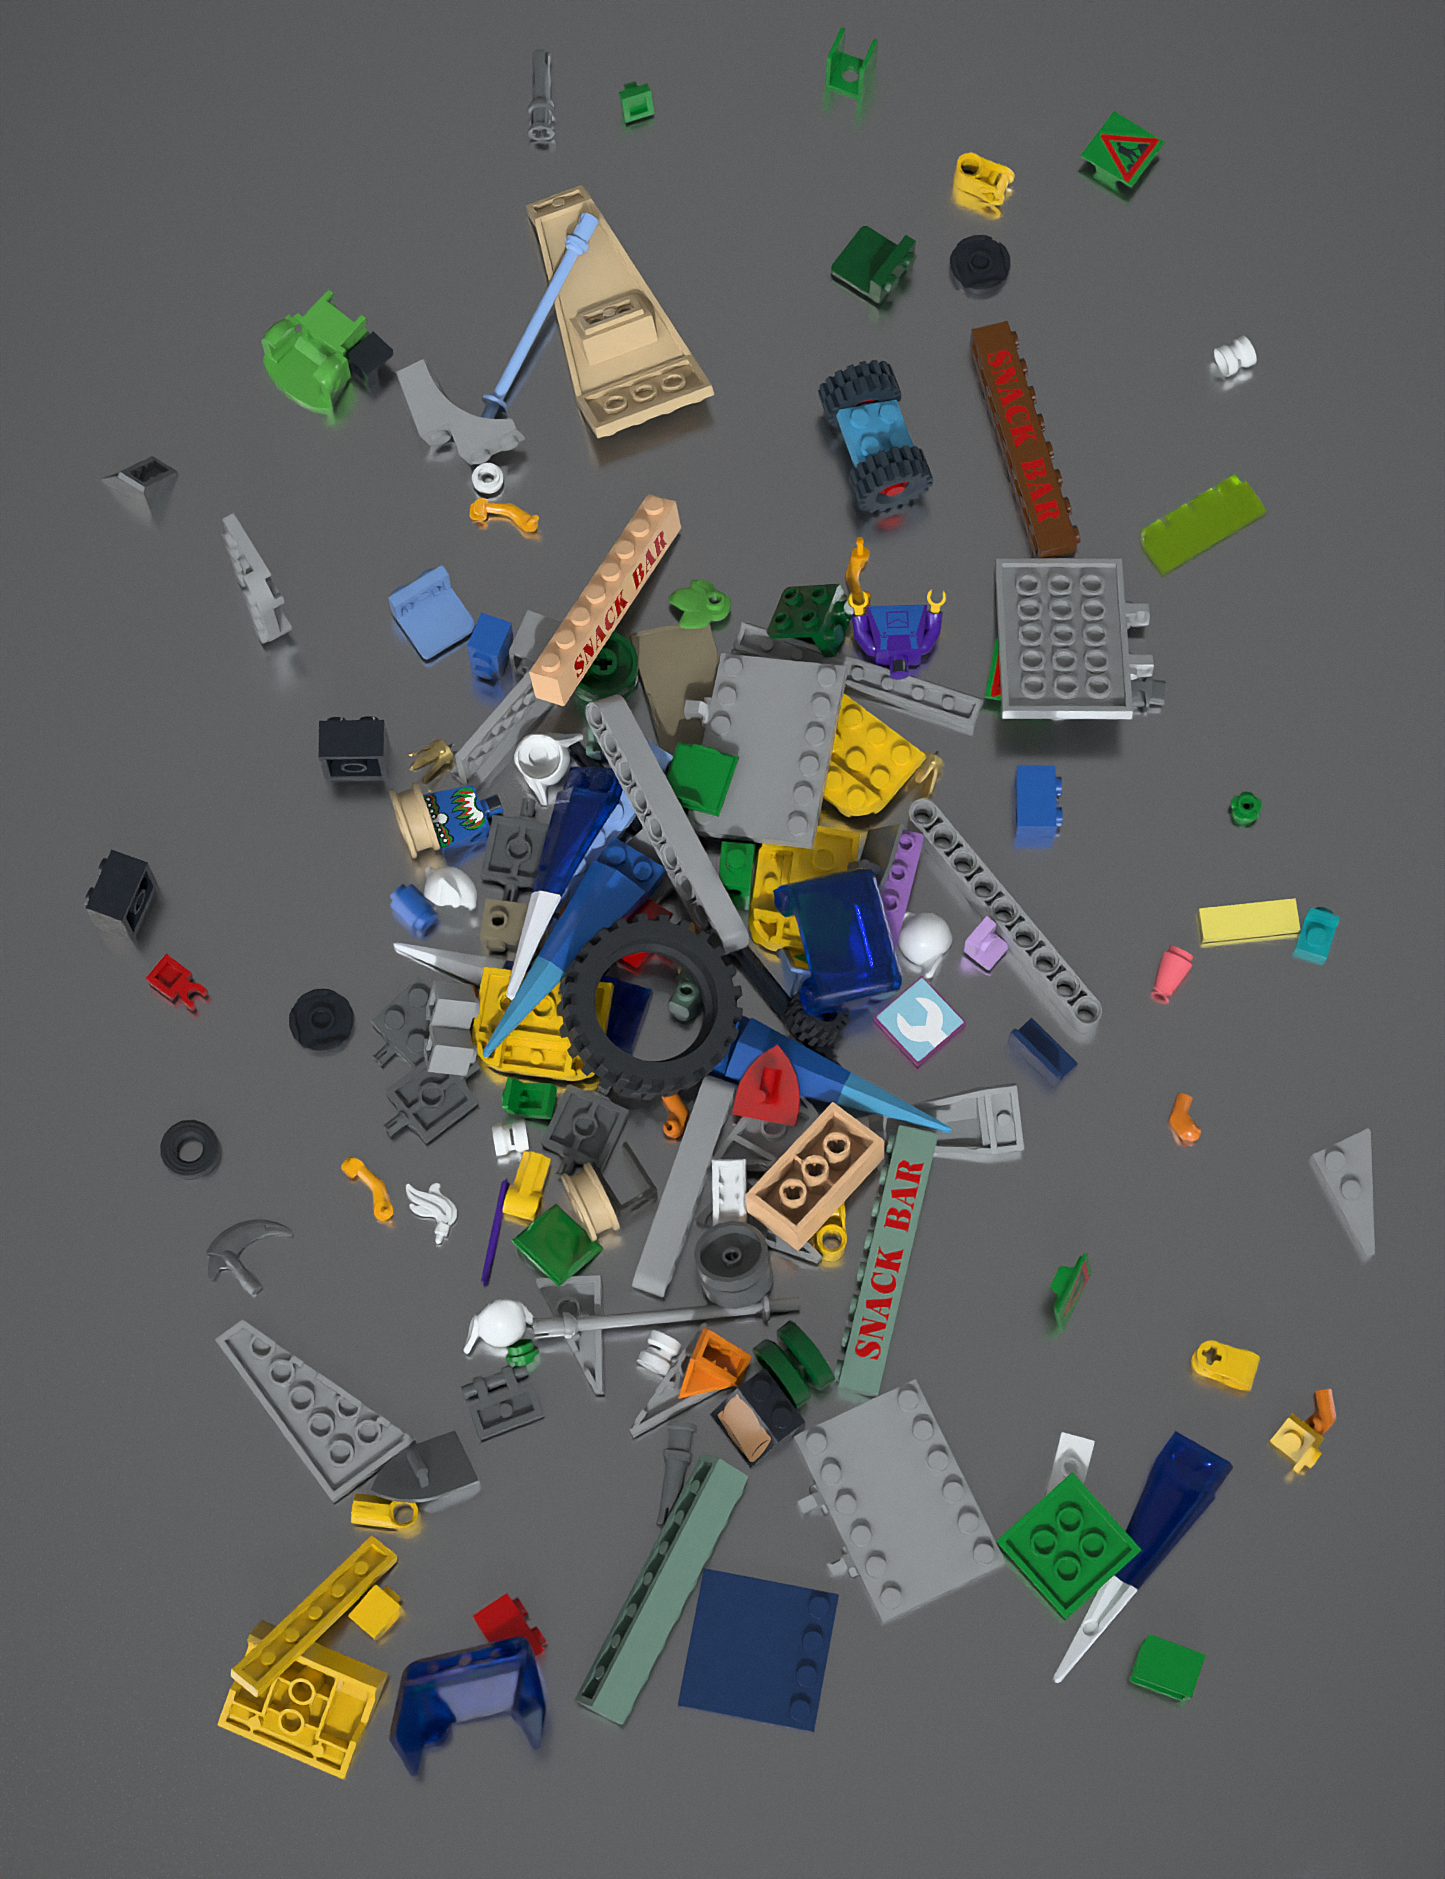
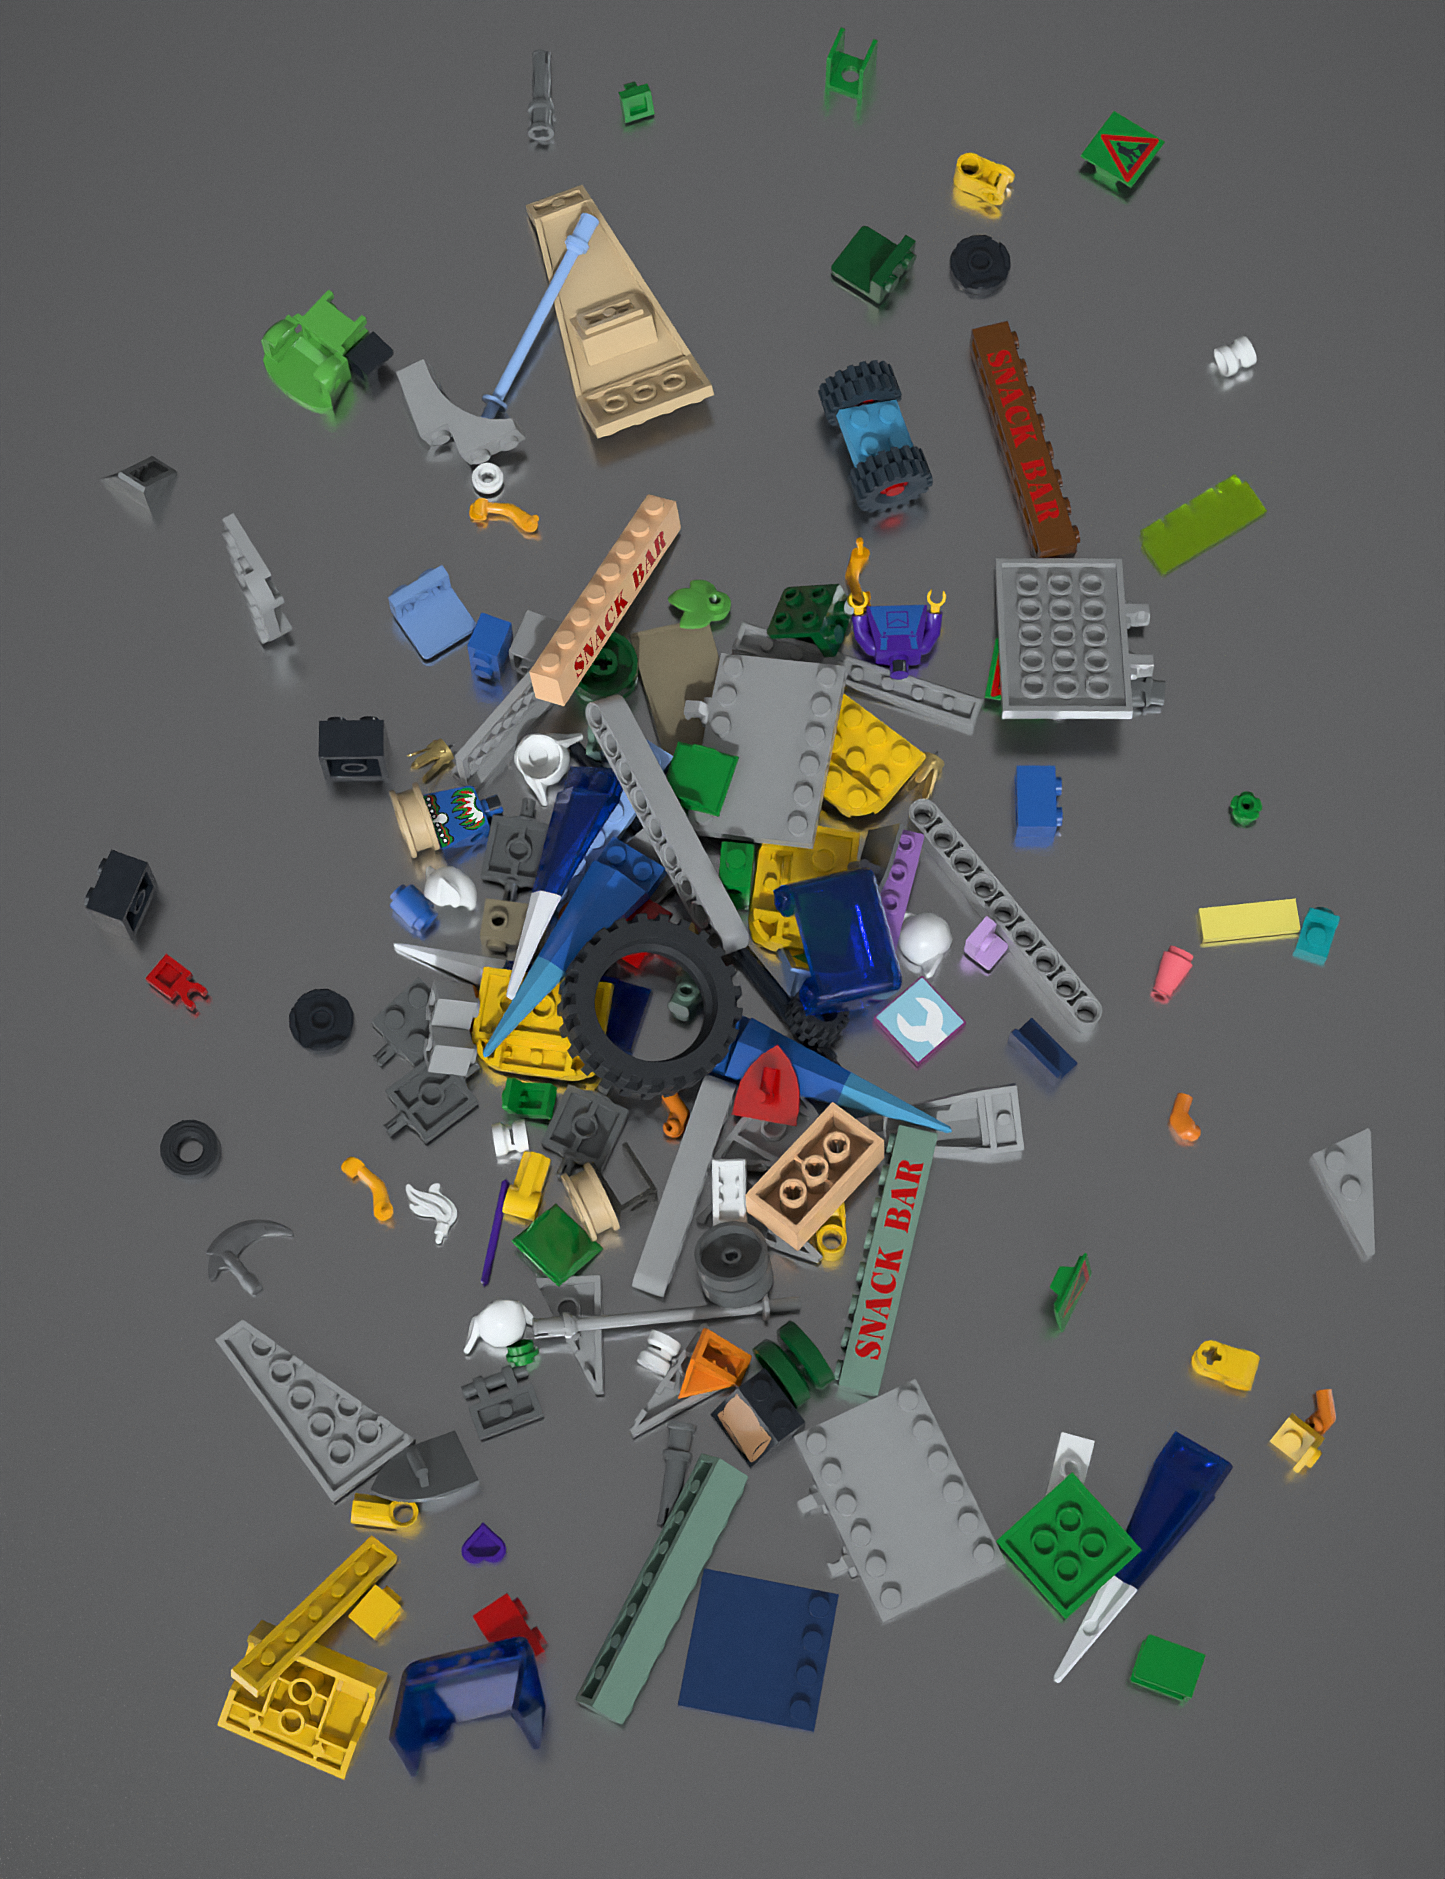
(484, 1546): none -> dark purple tile

